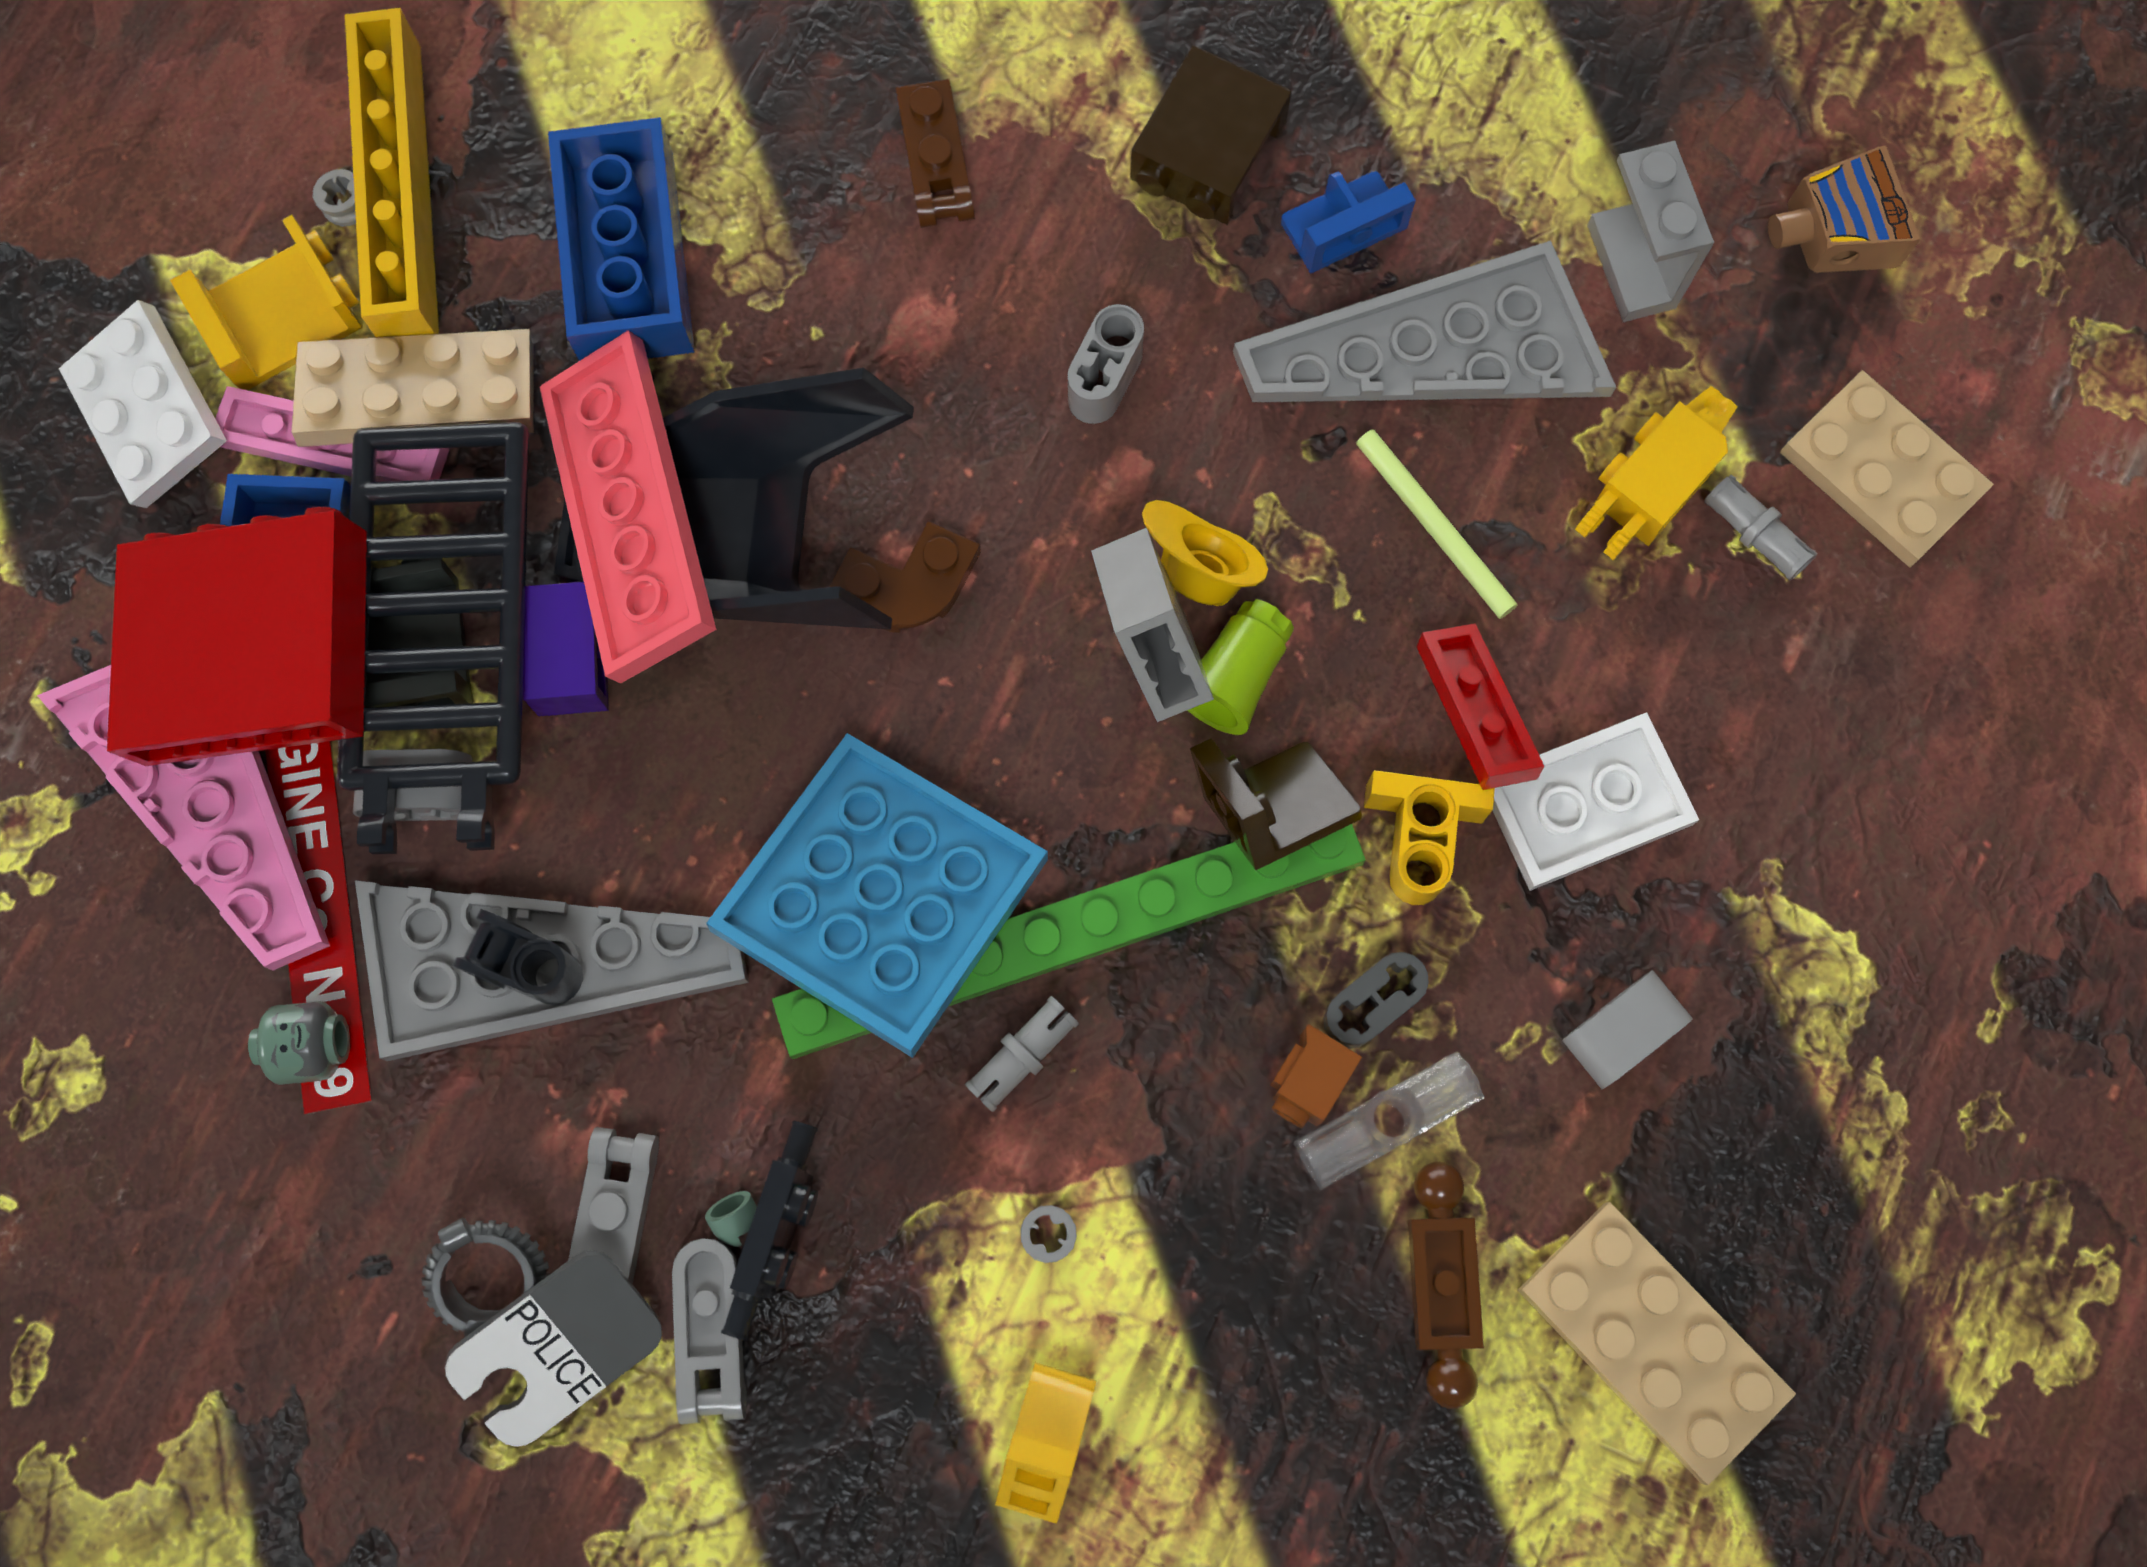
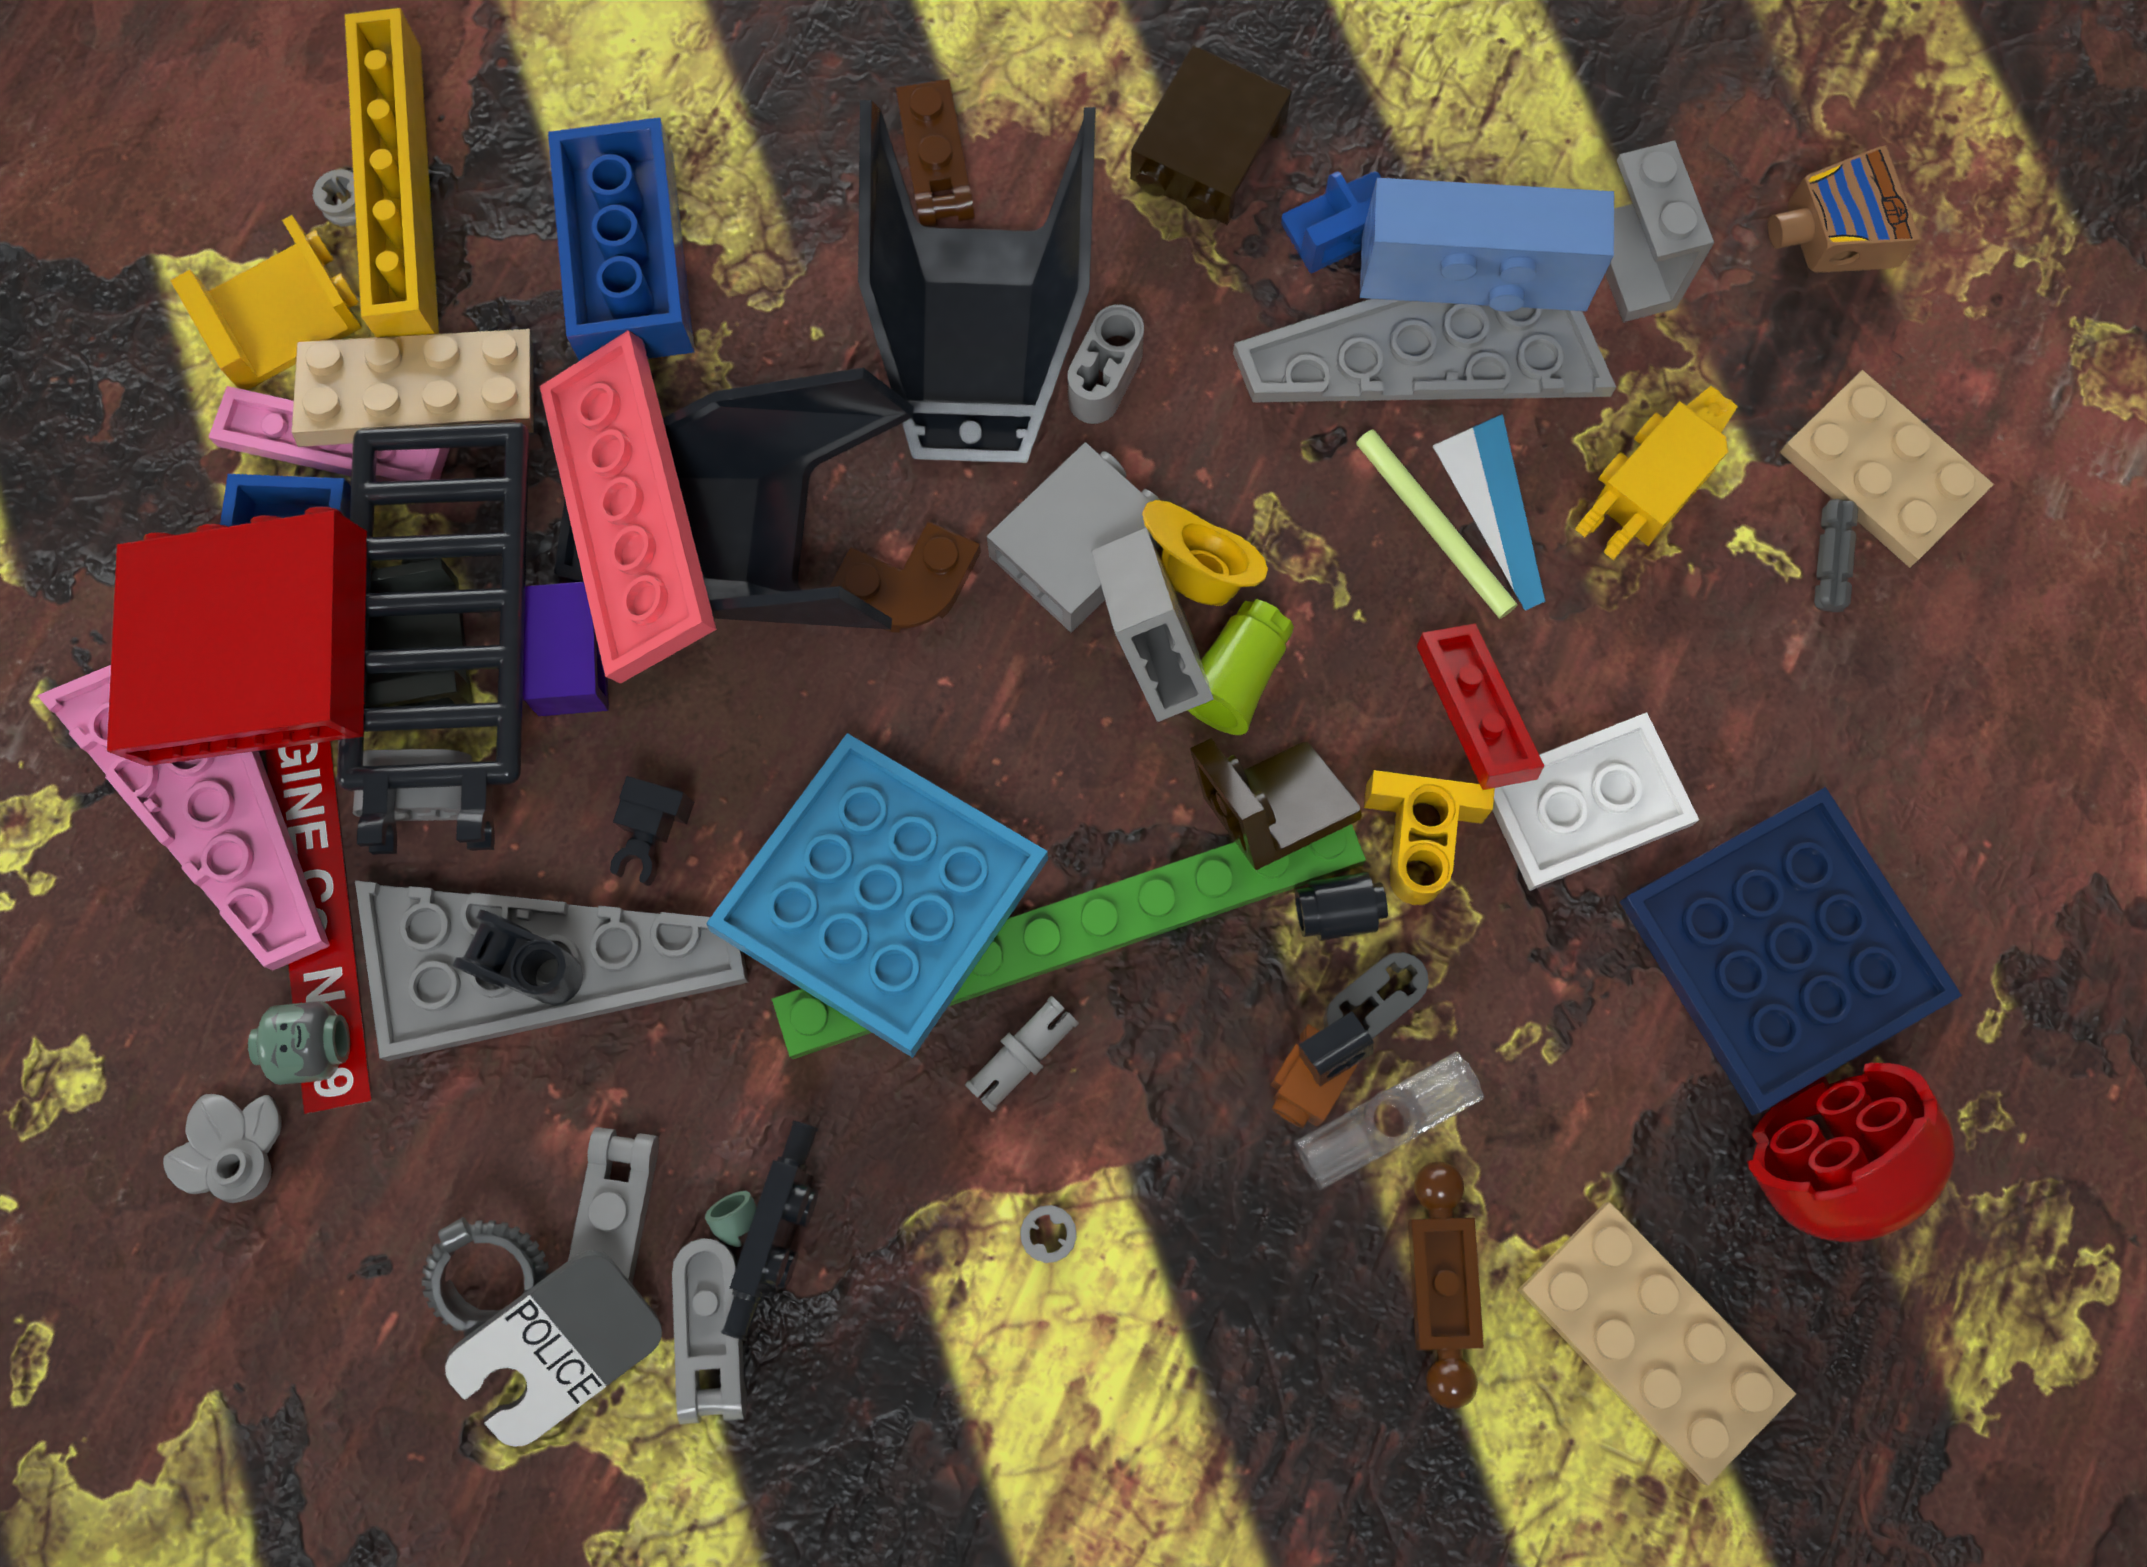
(142, 404): white plate -> none
(221, 1140): none -> light grey plate
(648, 814): none -> black piece
(972, 315): none -> black windscreen
(1045, 1443): yellow tile -> none
(1052, 533): none -> light grey brick
(1336, 1048): none -> black piece
(1340, 906): none -> black brick
(1486, 244): none -> medium blue brick
(1488, 484): none -> dark azure sticker
(1627, 1029): light grey beam -> none
(1760, 527): light grey pin -> none
(1789, 950): none -> dark blue plate
(1836, 555): none -> dark grey axle
(1878, 1170): none -> red cylinder

